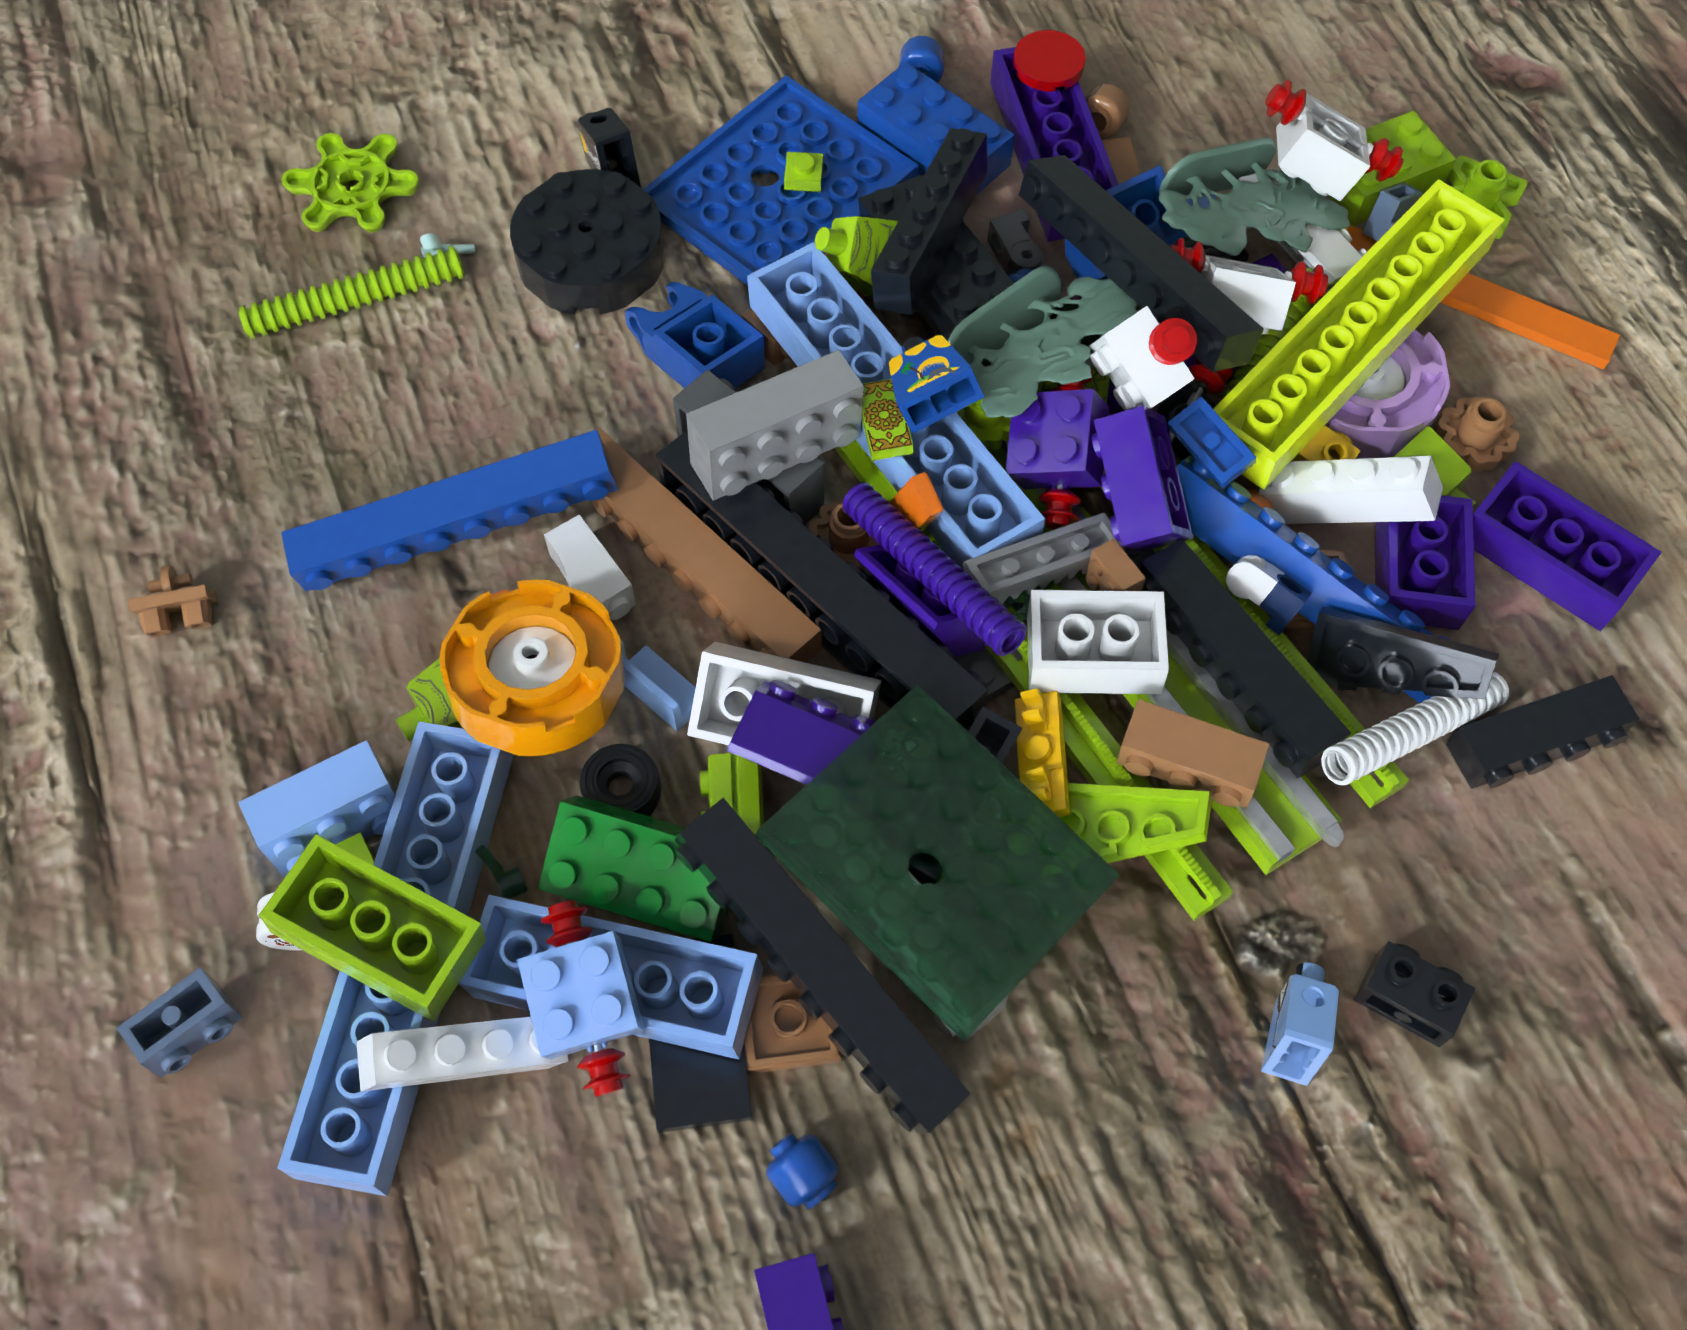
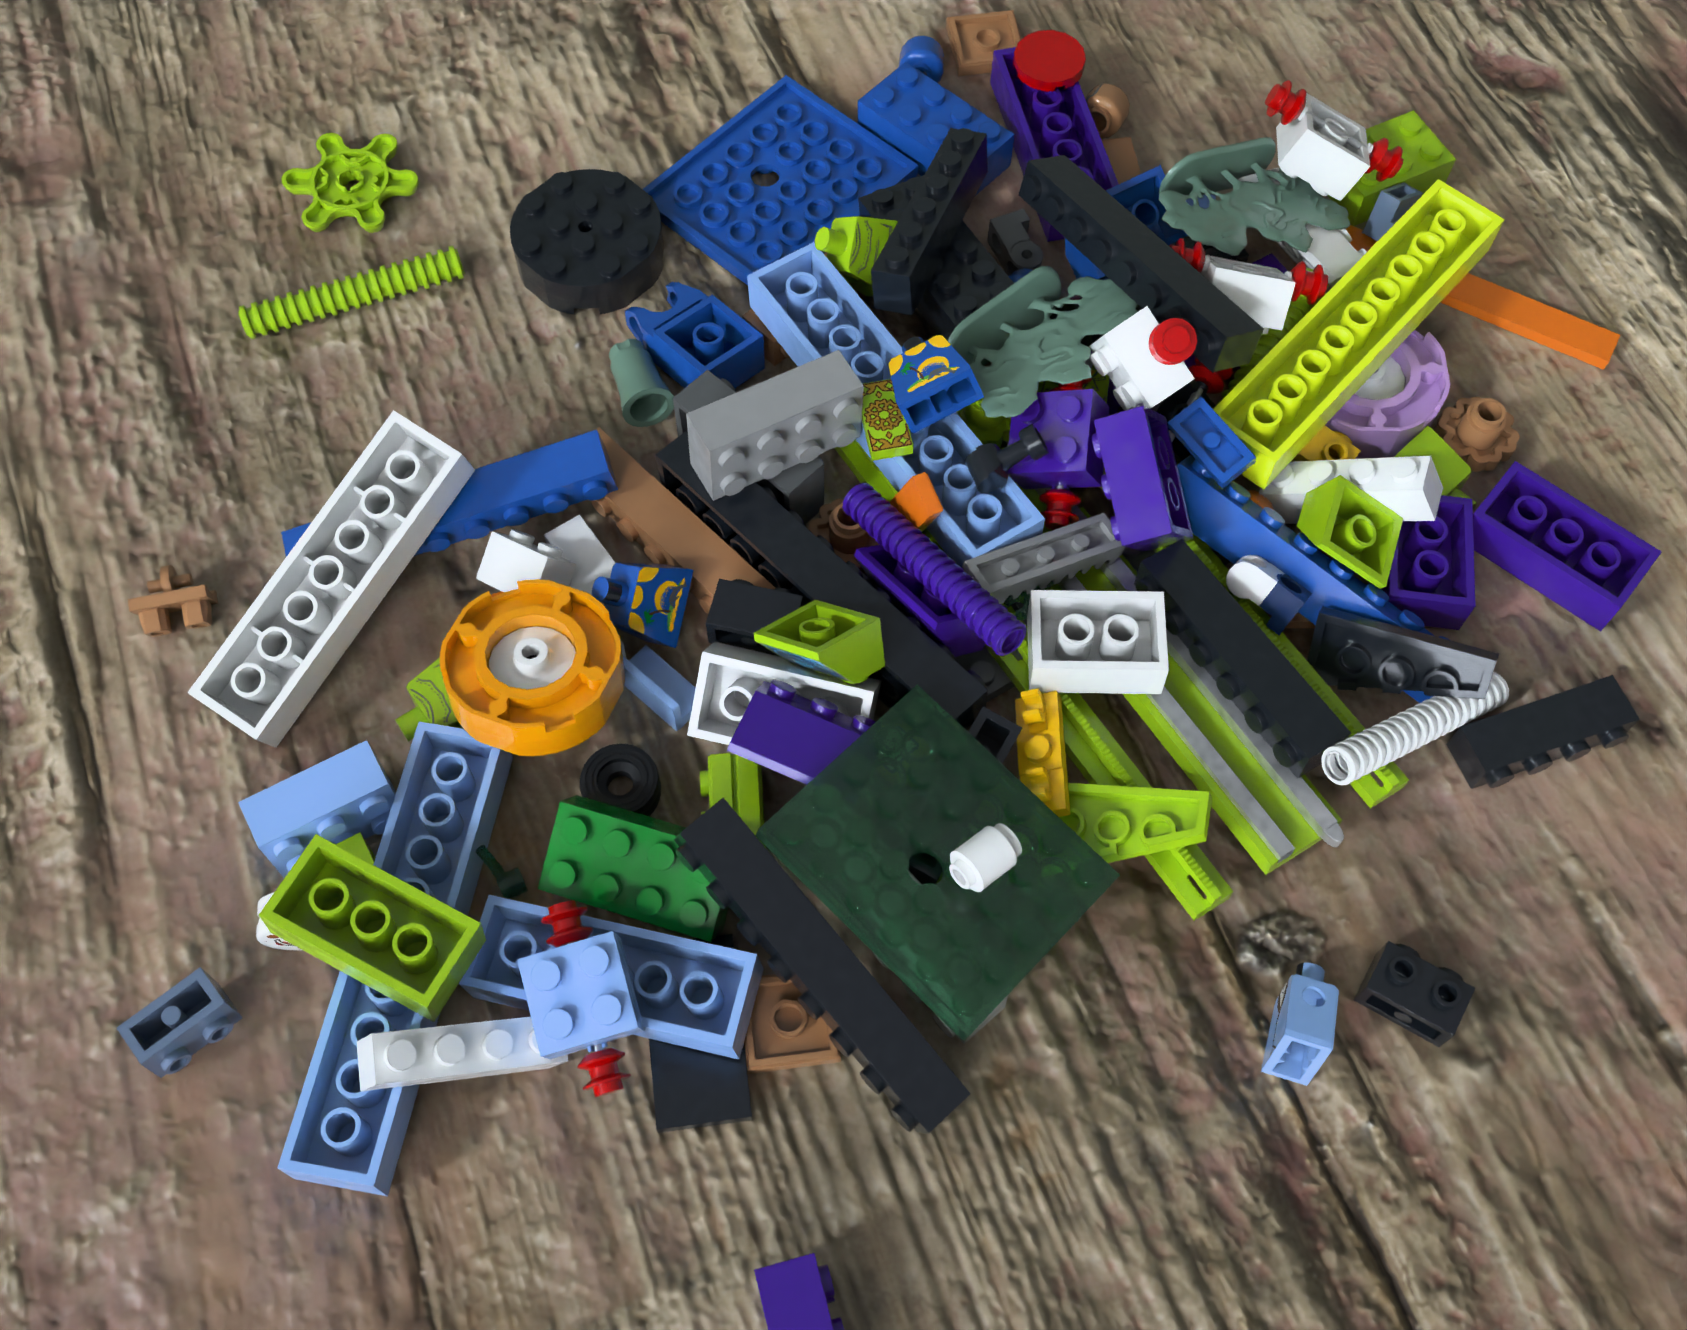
(332, 580): none -> white brick
(432, 243): light aqua hand -> none
(517, 559): none -> white brick
(608, 138): black torso -> none
(640, 387): none -> sand green plant
(646, 600): none -> blue torso
(743, 609): none -> black brick
(802, 1170): blue head -> none
(803, 171): lime plate -> none
(827, 641): none -> lime slope
(976, 38): none -> medium nougat tile
(985, 857): none -> white brick
(991, 464): none -> black leg
(1113, 570): medium nougat piece -> none
(1192, 754): medium nougat brick -> none
(1352, 528): none -> lime slope
(1488, 185): lime plant -> none

